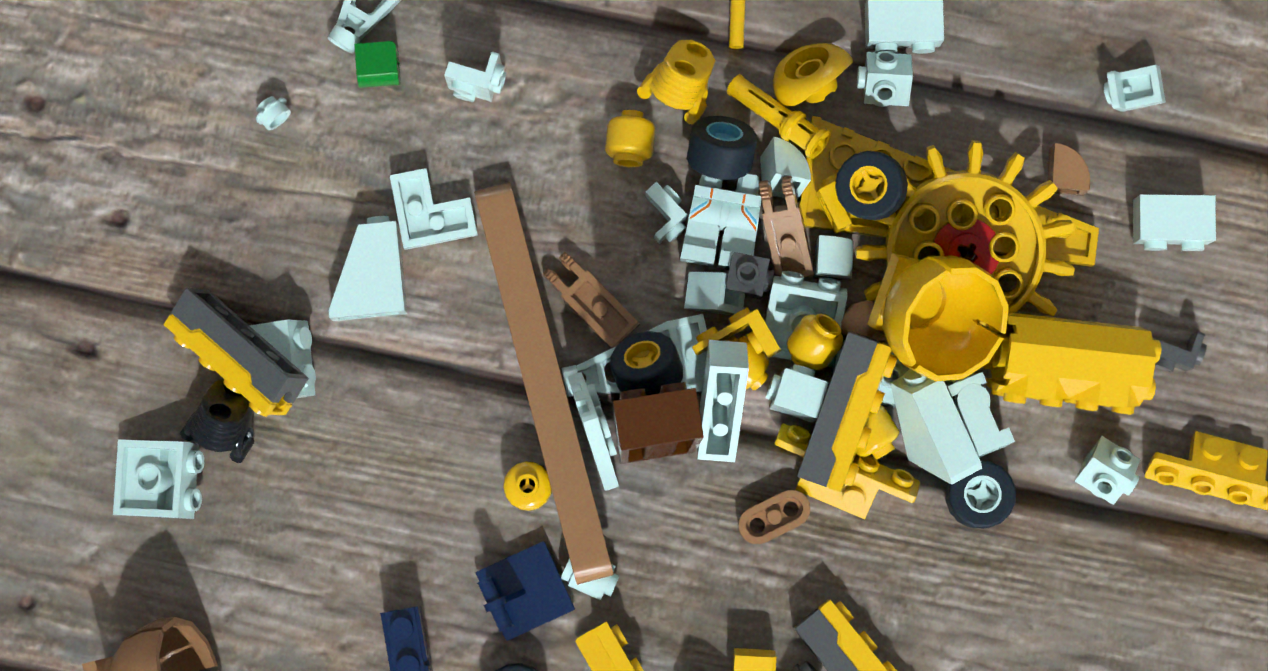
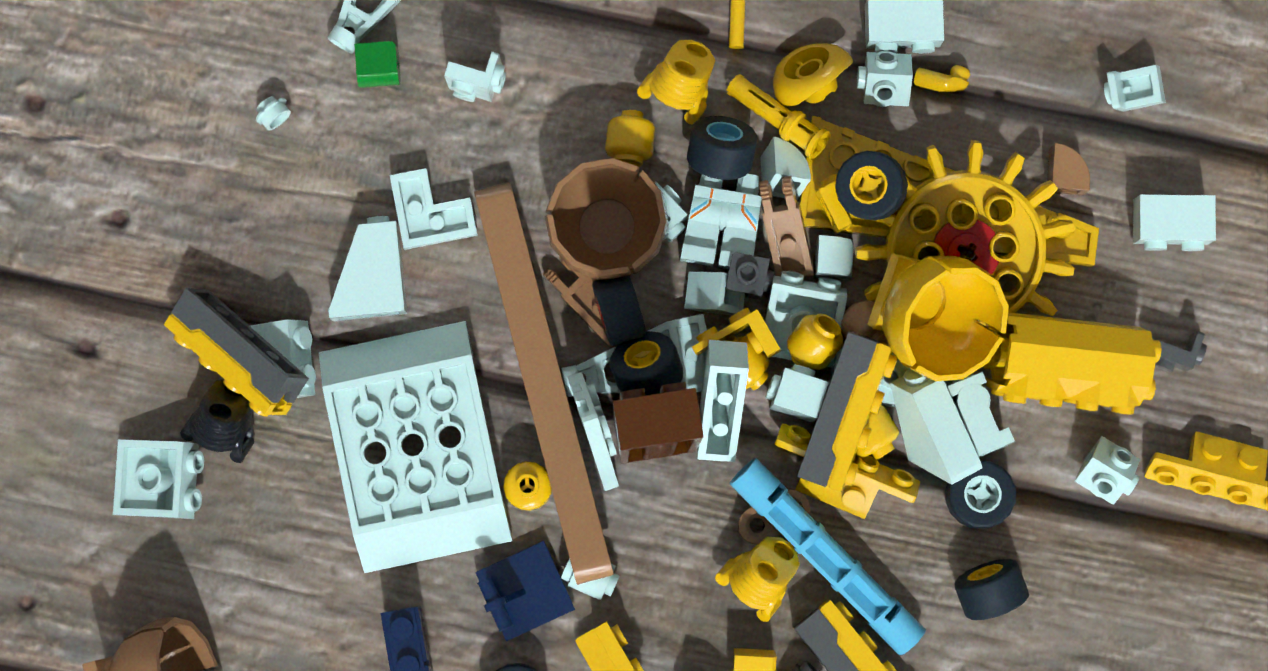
(424, 502): none -> light aqua slope
(606, 219): none -> medium nougat plate
(619, 310): none -> black wheel
(761, 575): none -> yellow piece
(844, 573): none -> medium azure piece
(942, 82): none -> yellow arm
(991, 589): none -> black wheel

